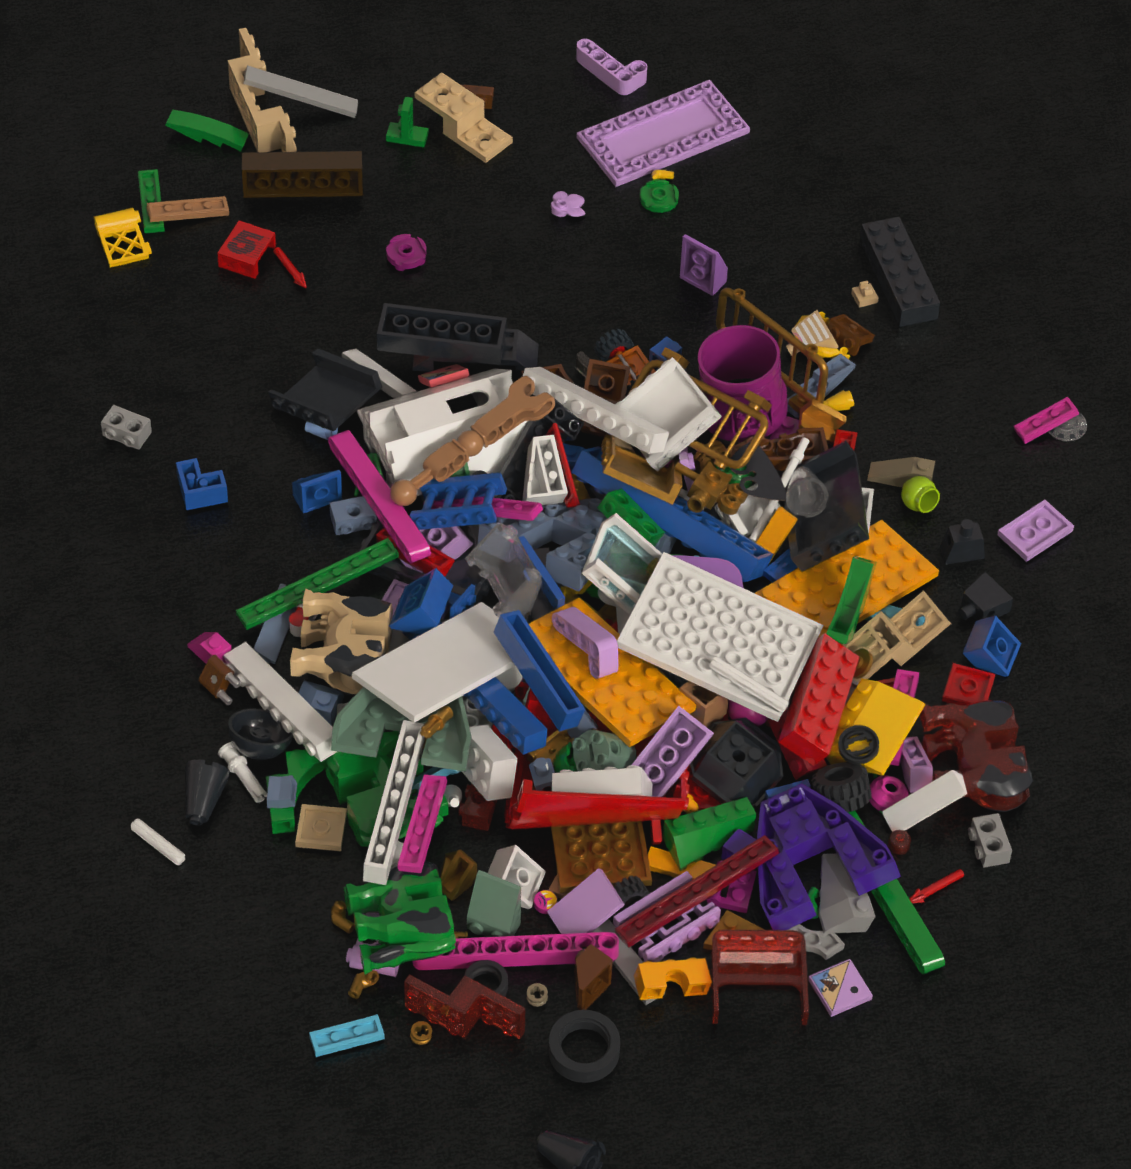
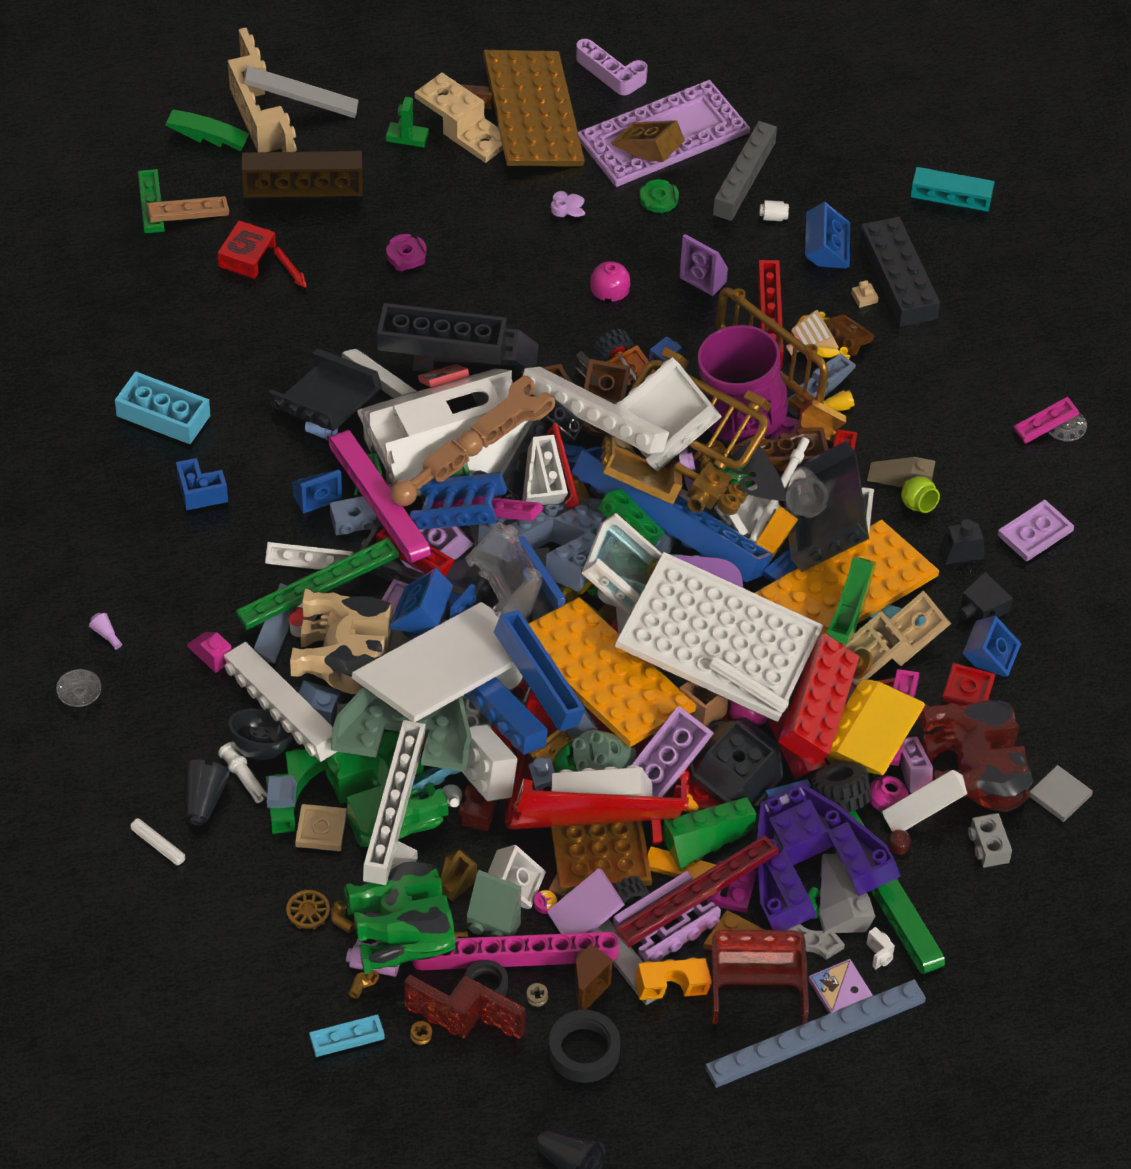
(77, 681): none -> clear dish
(101, 624): none -> lavender cone
(121, 223): yellow piece -> none
(126, 427): light grey brick -> none
(162, 407): none -> medium azure brick
(217, 677): reddish brown piece -> none
(303, 556): none -> white slope
(308, 909): none -> pearl gold wheel
(422, 823): dark pink plate -> none
(436, 722): pearl gold axle -> none
(533, 108): none -> pearl gold plate
(591, 638): lavender beam -> none
(610, 281): none -> dark pink cylinder
(650, 139): none -> pearl gold slope
(662, 174): yellow animal -> none
(735, 843): dark purple panel -> none
(745, 171): none -> dark grey brick
(770, 295): none -> red brick
(774, 210): none -> white brick
(815, 1033): none -> sand blue plate
(827, 237): none -> blue slope
(864, 733): black piece -> none
(882, 946): none -> white bracket
(920, 895): red piece -> none
(952, 189): none -> teal brick
(1060, 793): none -> light grey tile

